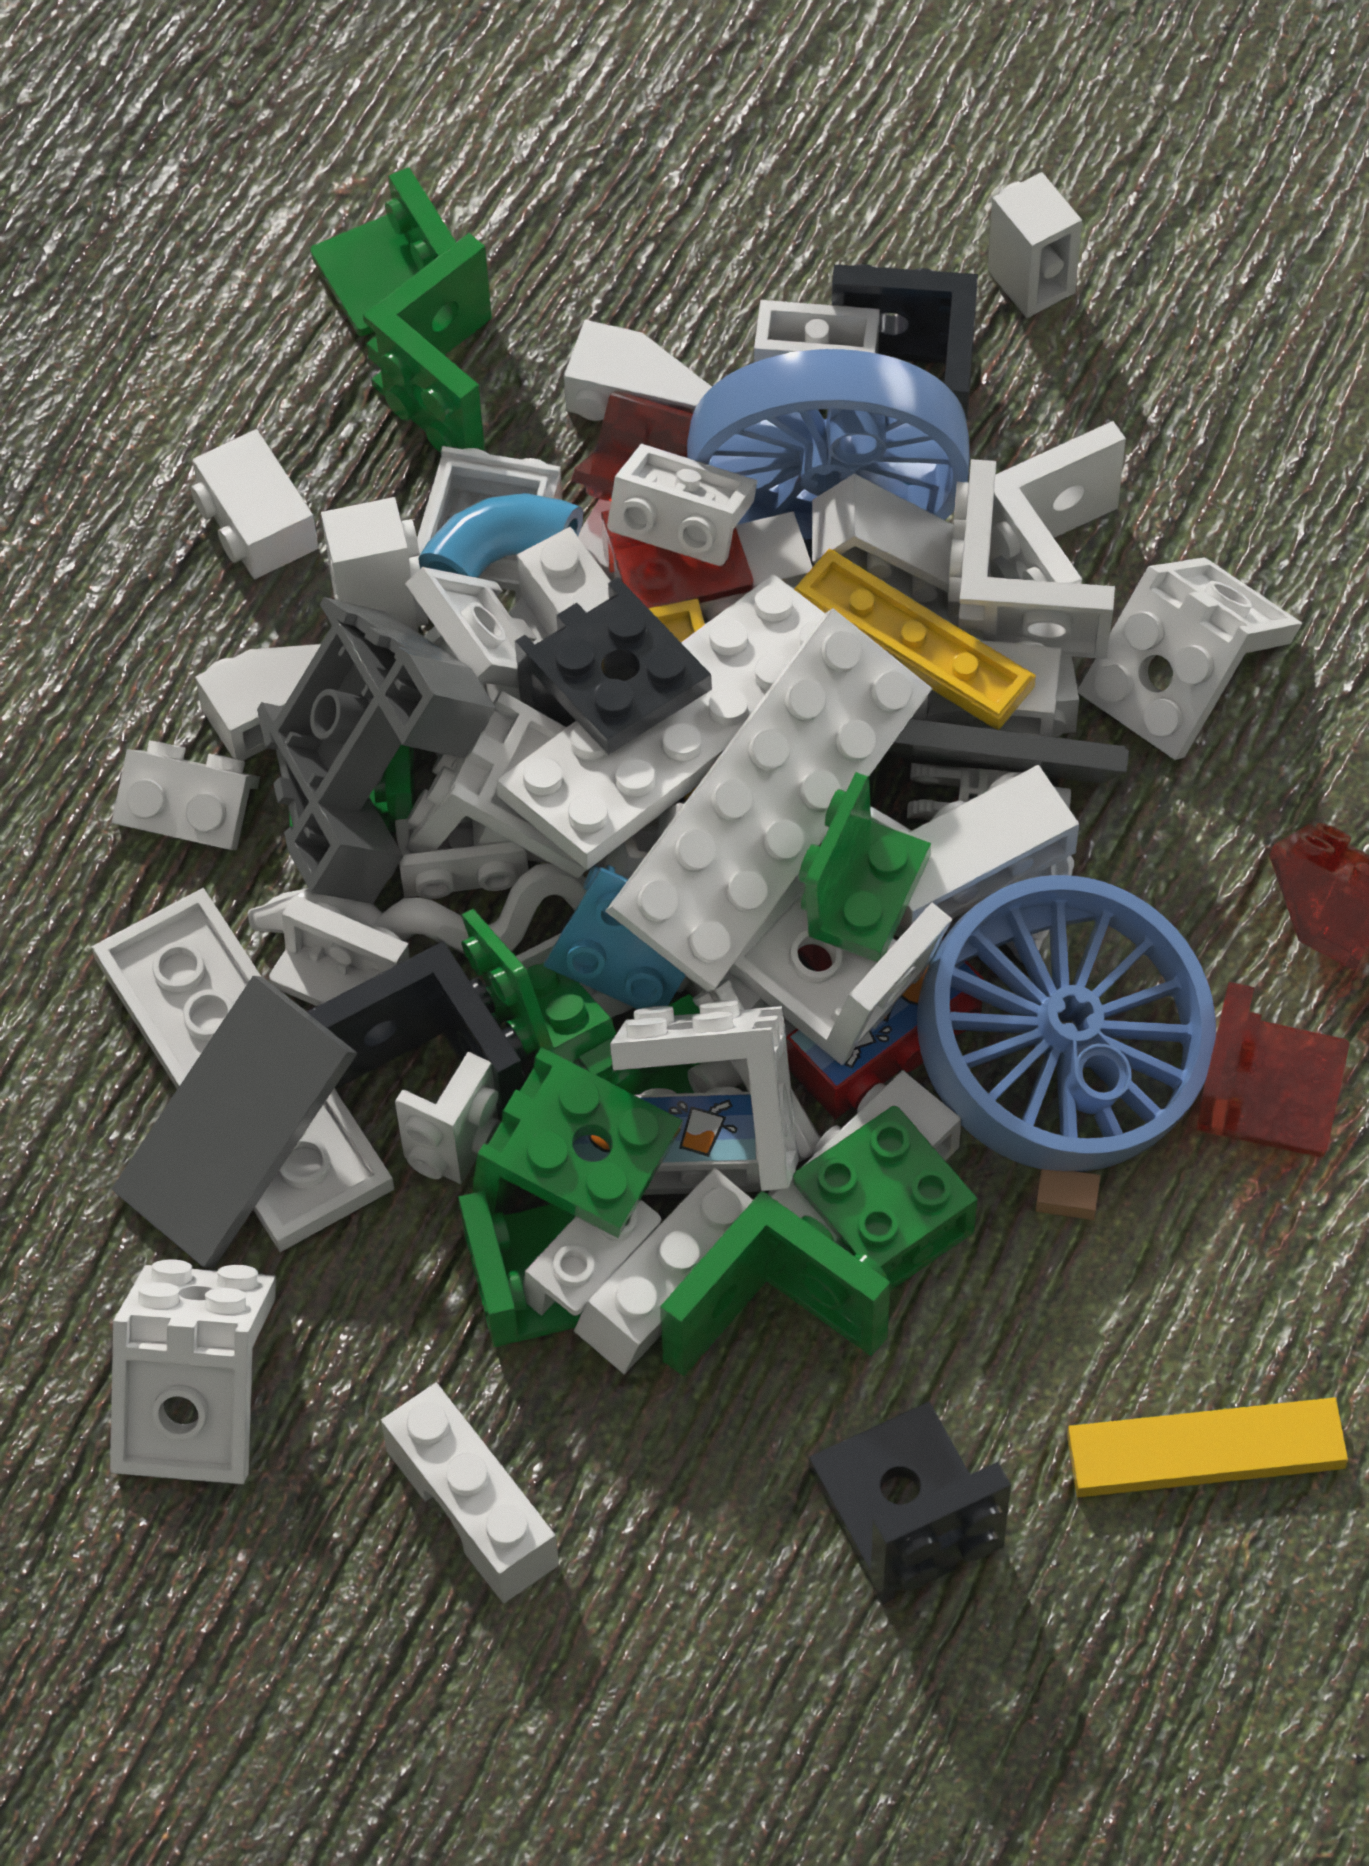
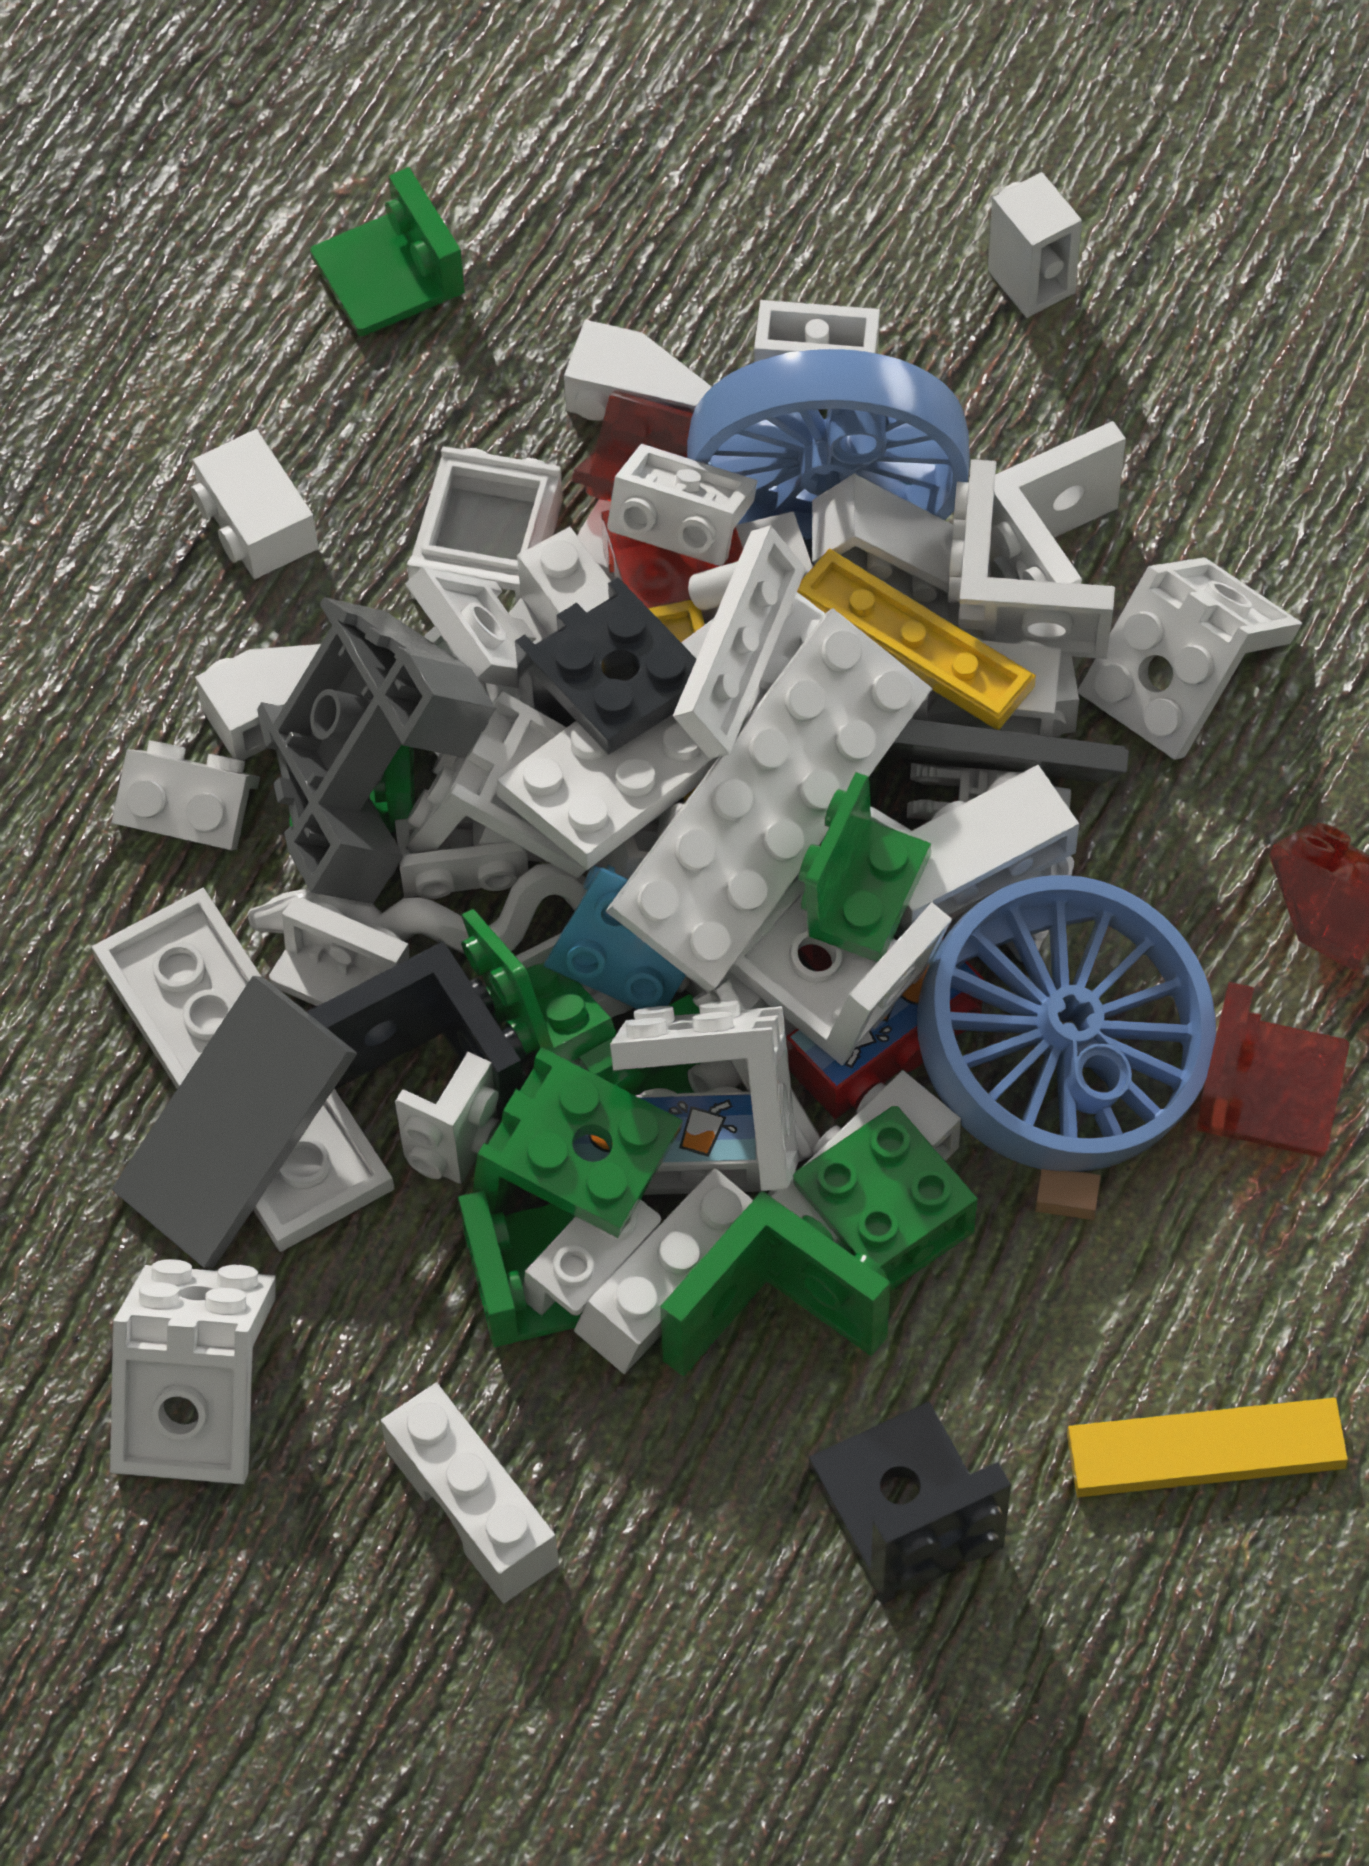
(373, 558): white brick -> none
(417, 330): green bracket -> none
(497, 530): dark azure cylinder -> none
(751, 612): none -> white piece
(932, 319): black bracket -> none

